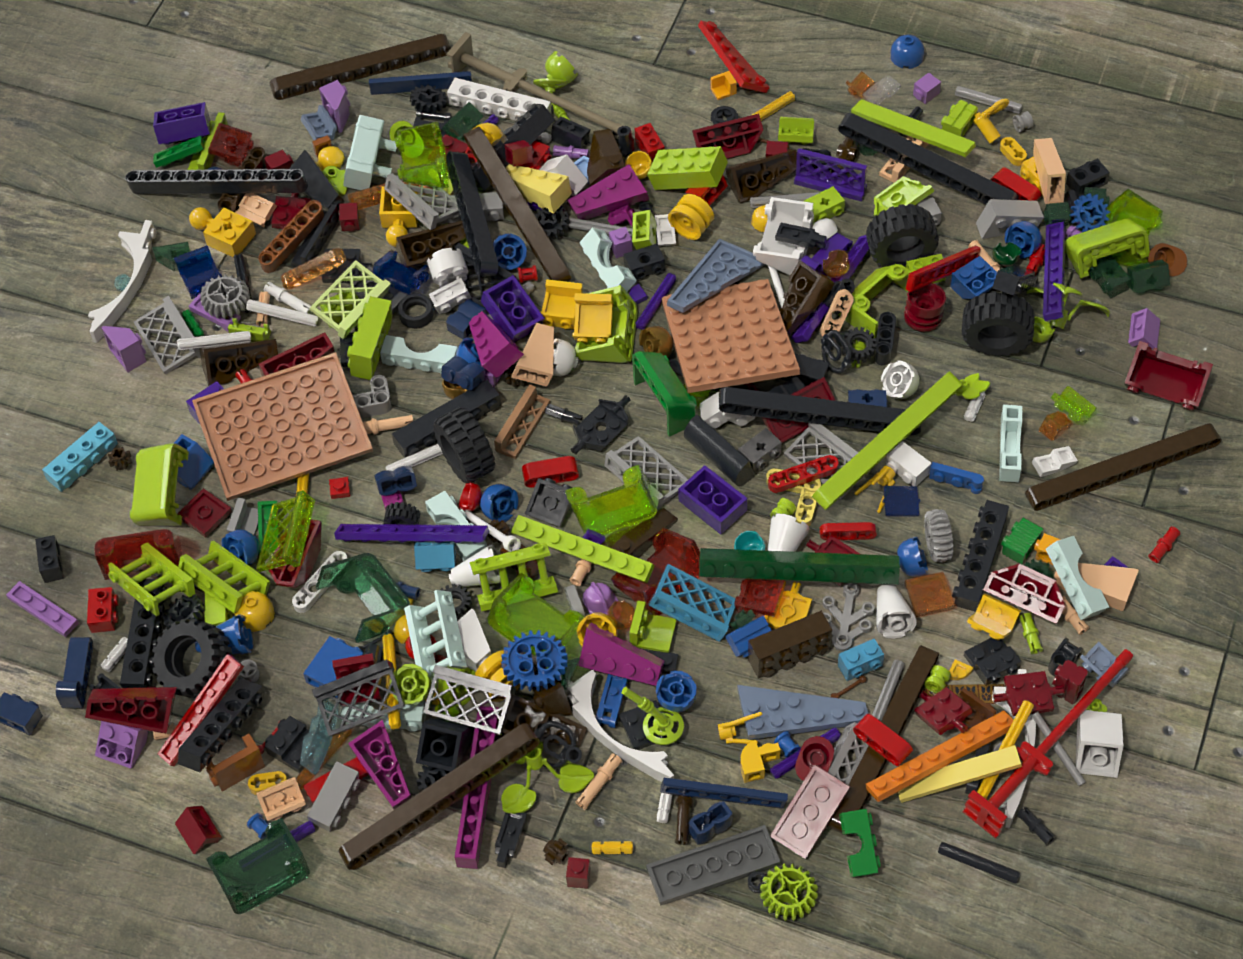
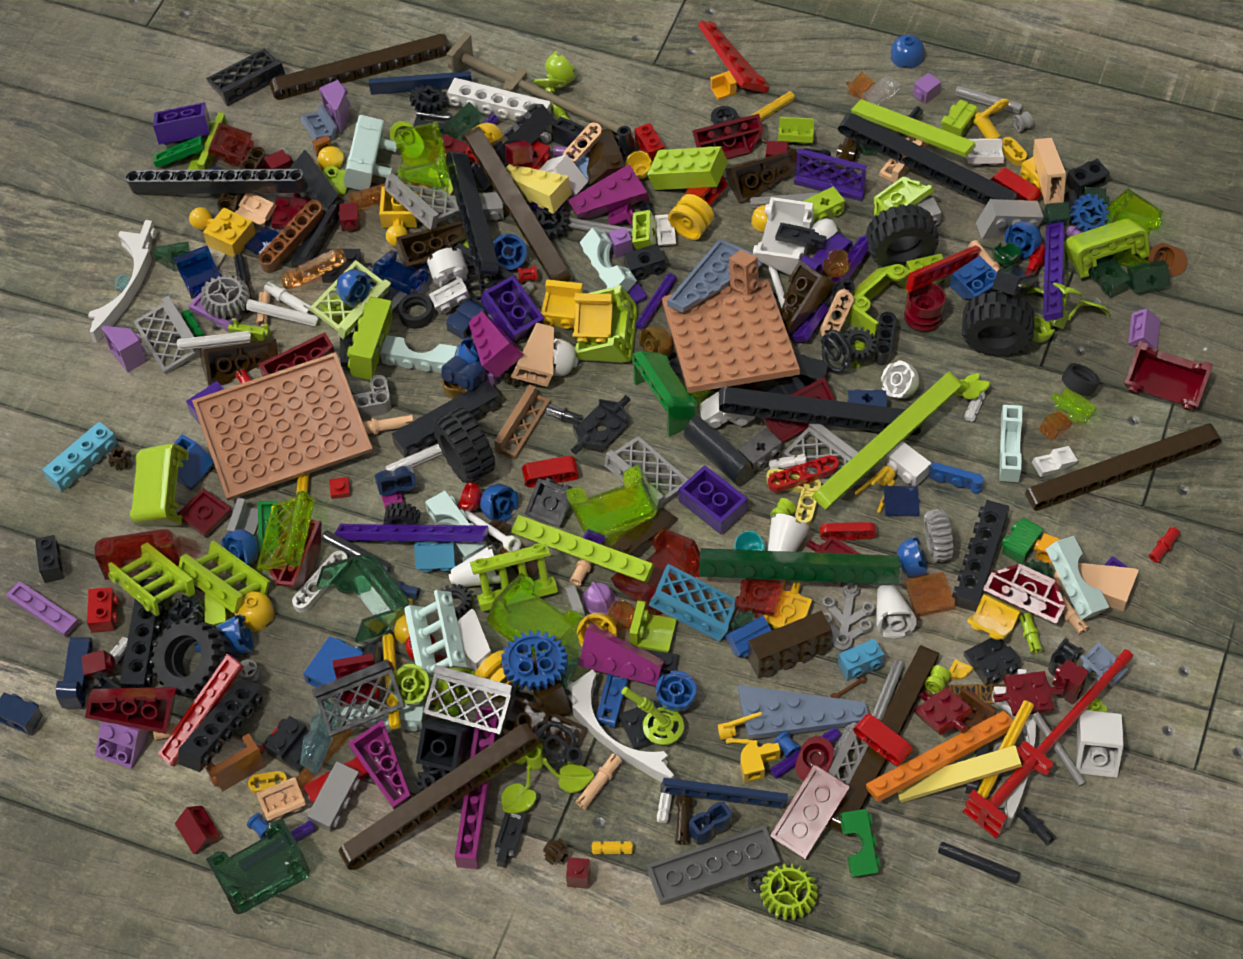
(98, 663): none -> dark red brick
(246, 83): none -> black fence
(261, 240): none -> clear blue piece
(349, 548): none -> black axle
(353, 287): none -> blue cylinder
(582, 137): none -> light nougat beam
(743, 272): none -> nougat brick
(788, 462): none -> white axle
(986, 151): none -> white bracket
(1080, 379): none -> black tyre

